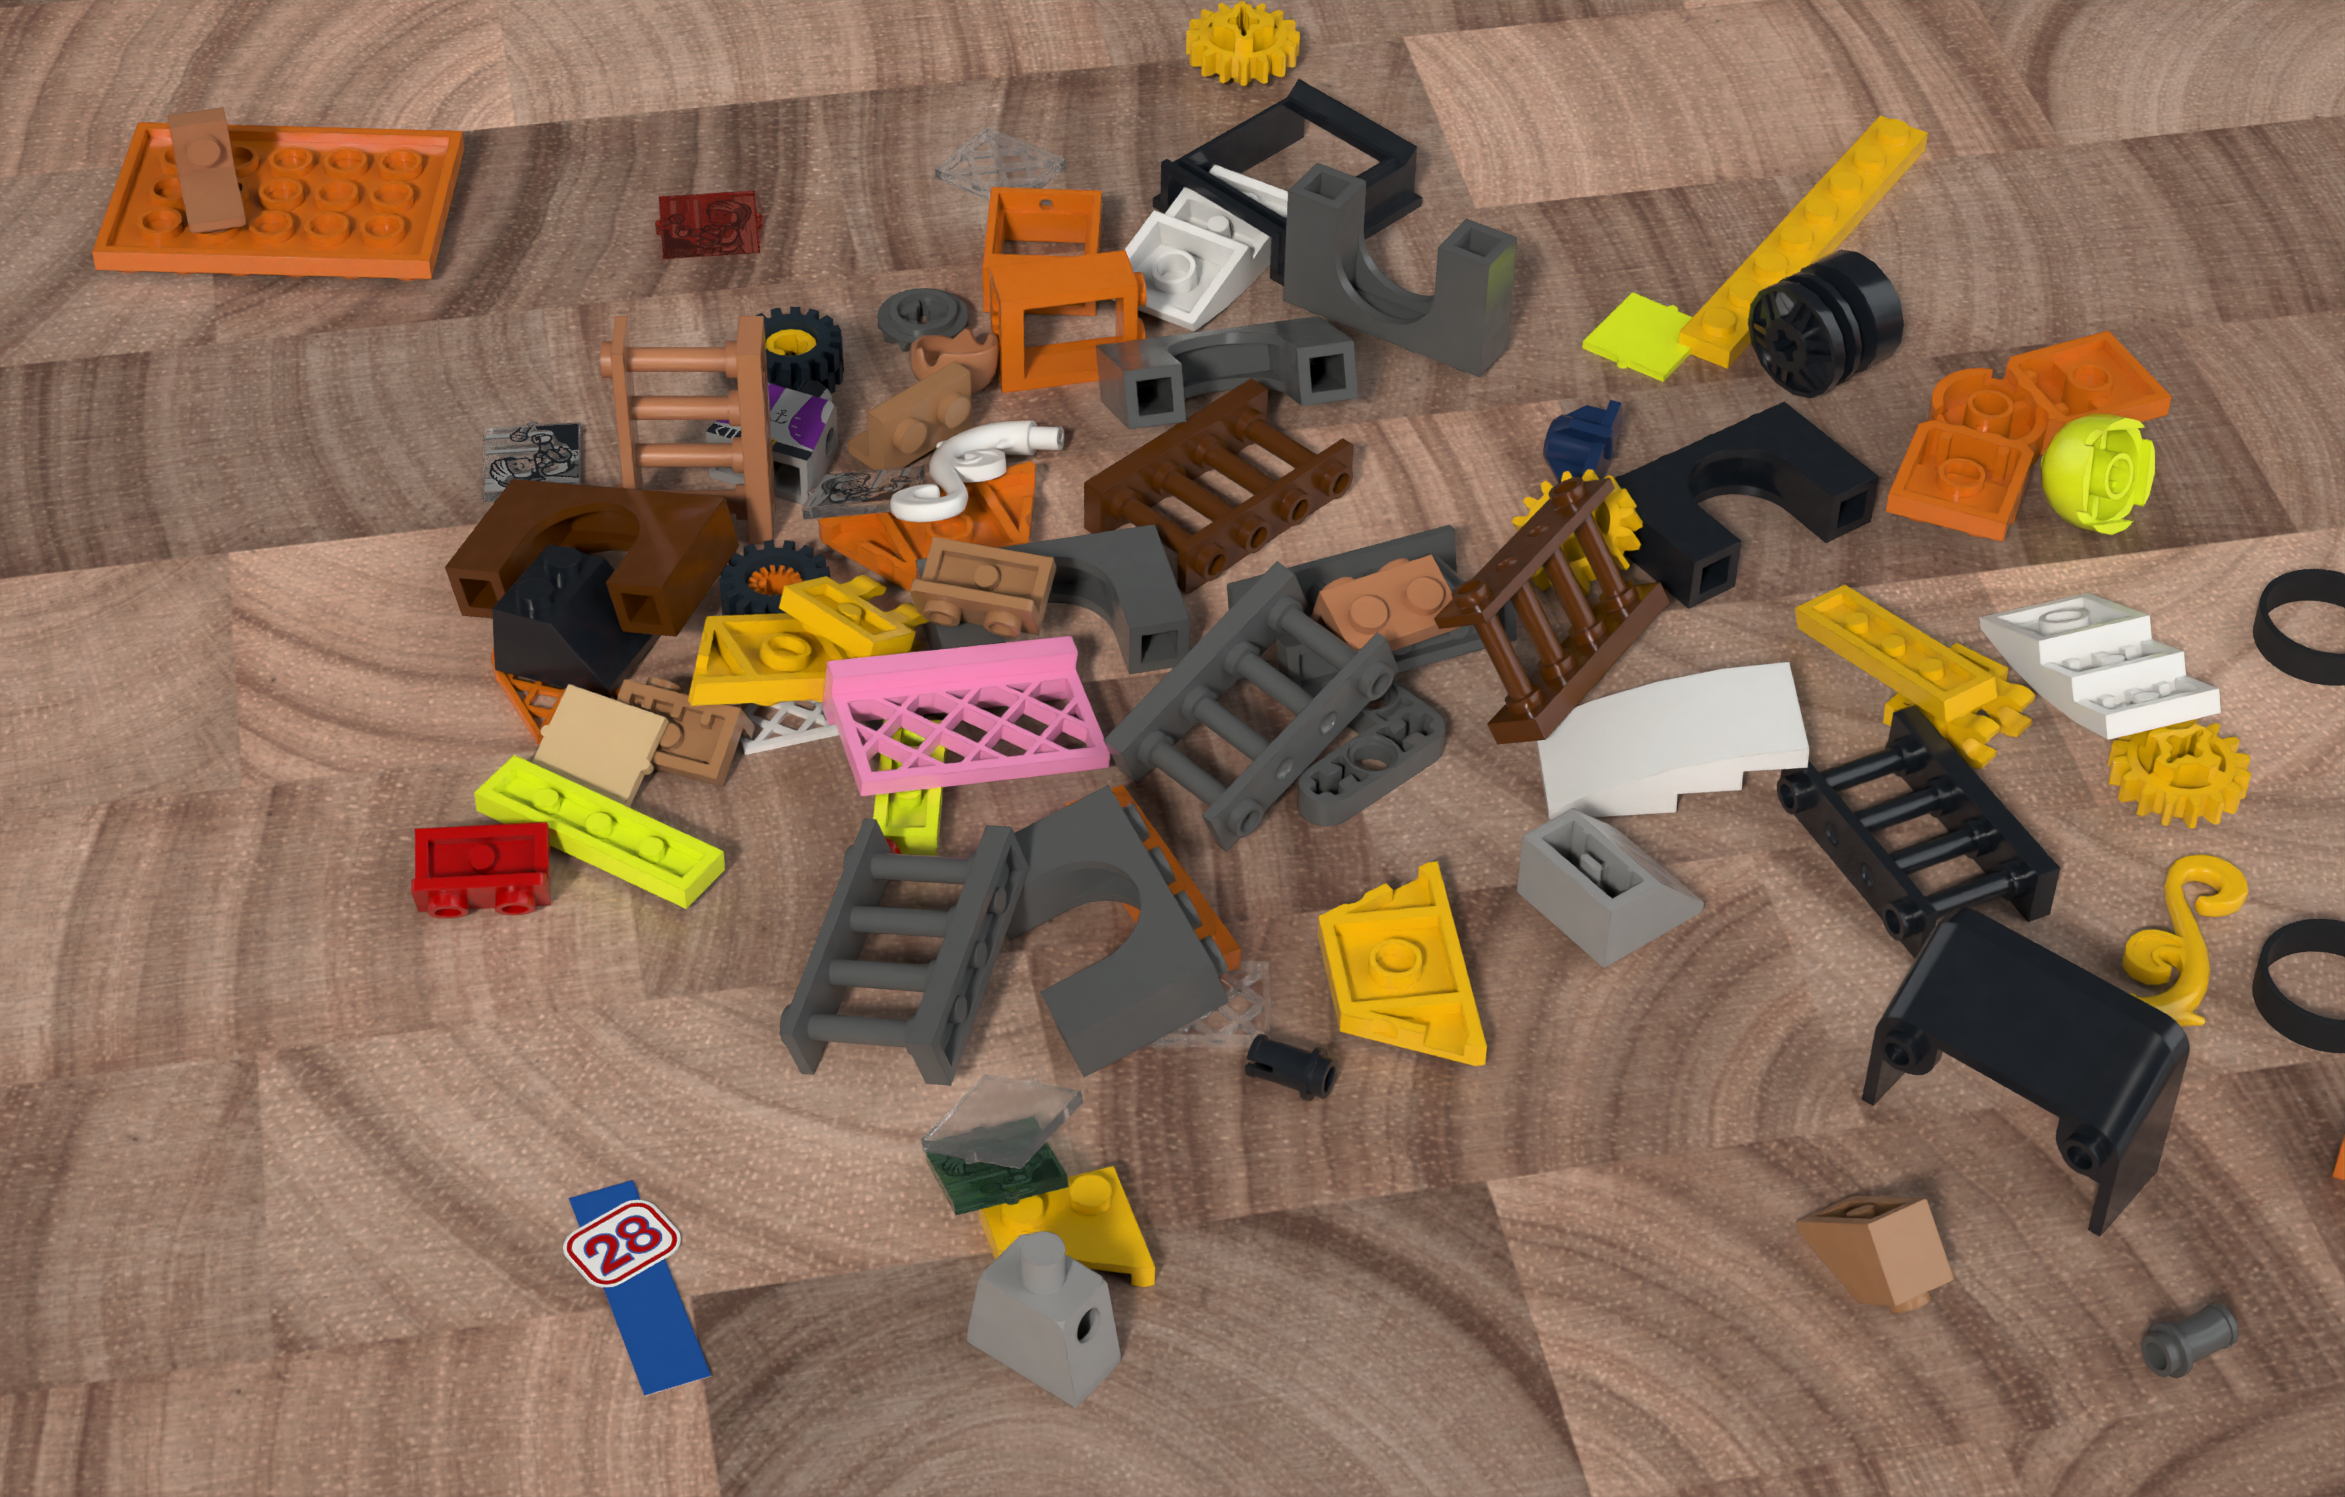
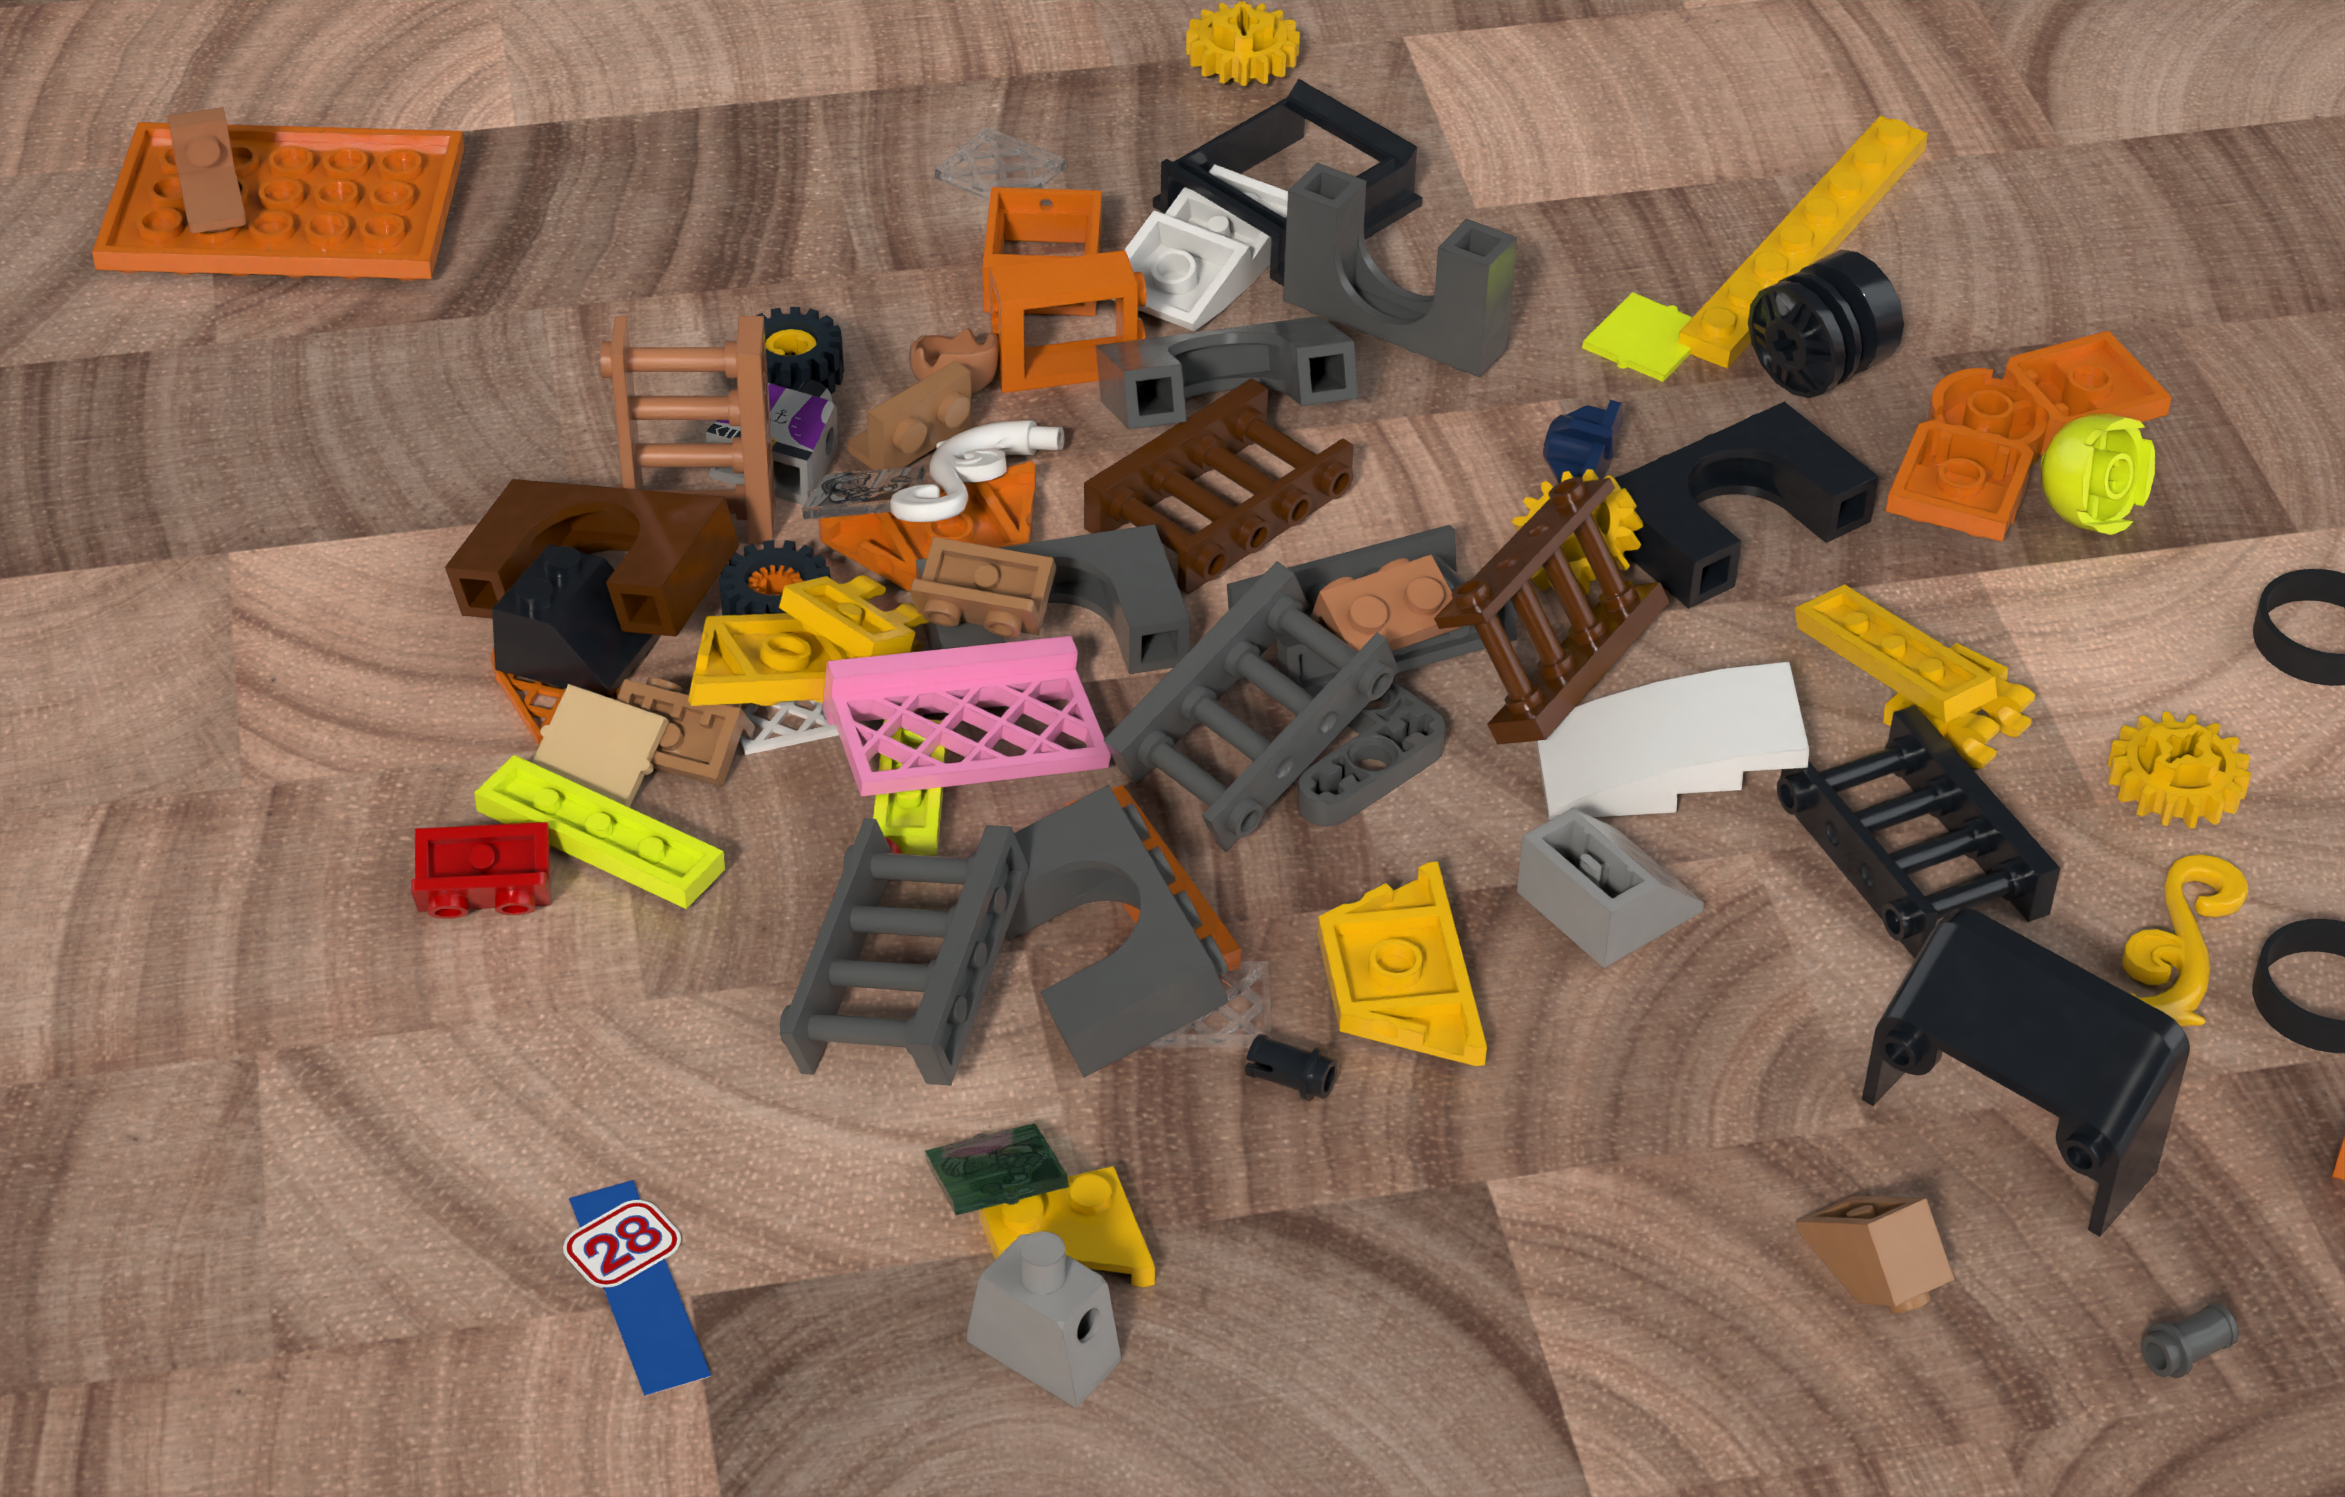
(531, 454): piece -> none
(709, 224): clear red piece -> none
(902, 312): dark grey gear -> none
(1002, 1121): clear piece -> none
(2100, 665): white slope -> none

